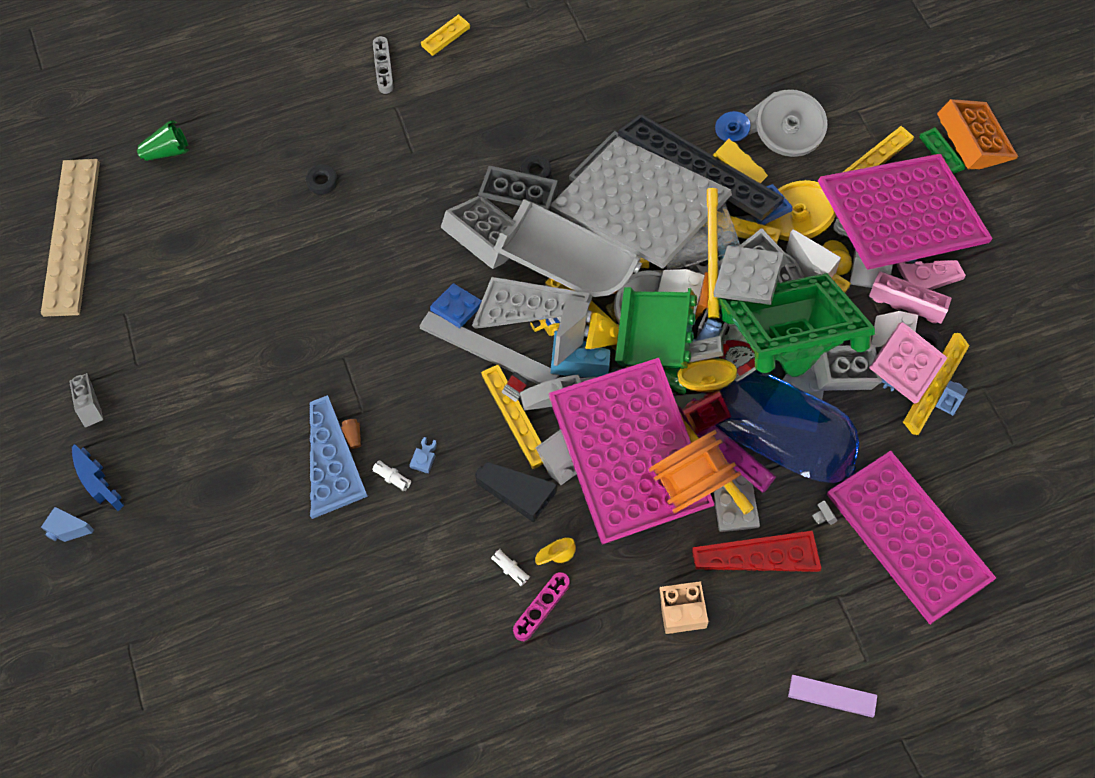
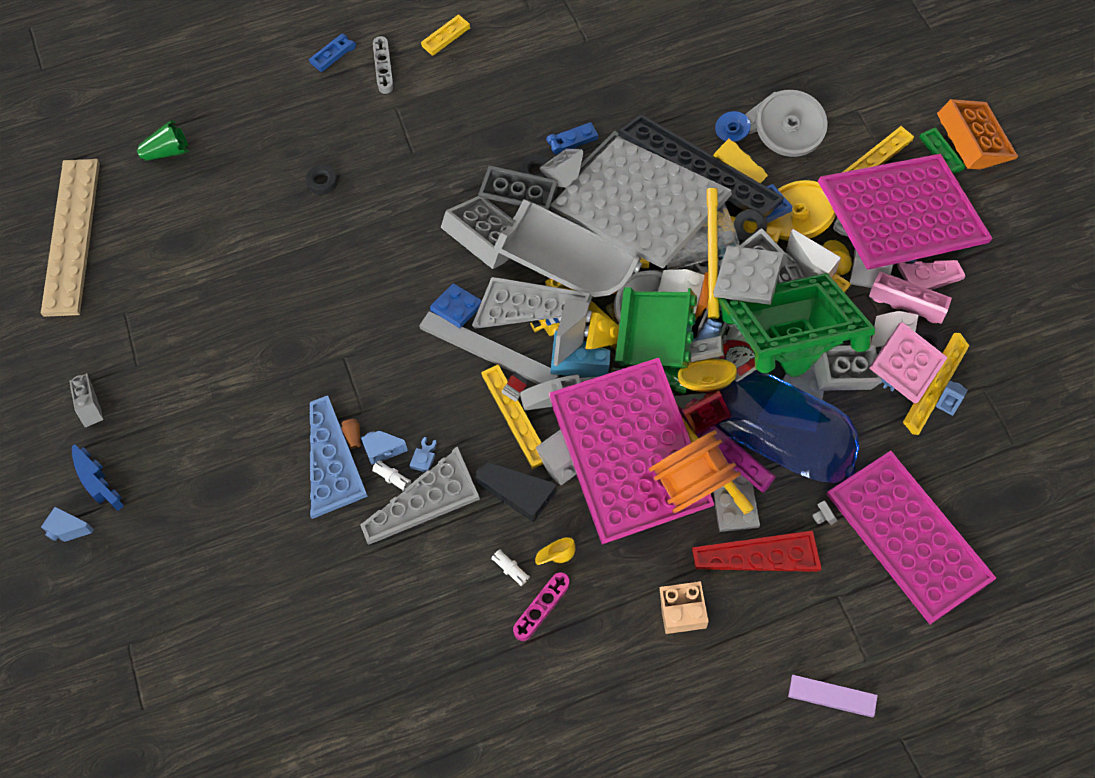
(332, 52): none -> blue plate
(382, 446): none -> medium blue slope
(429, 496): none -> light grey wing
(564, 167): none -> light grey slope
(572, 138): none -> blue plate
(749, 214): none -> black tyre

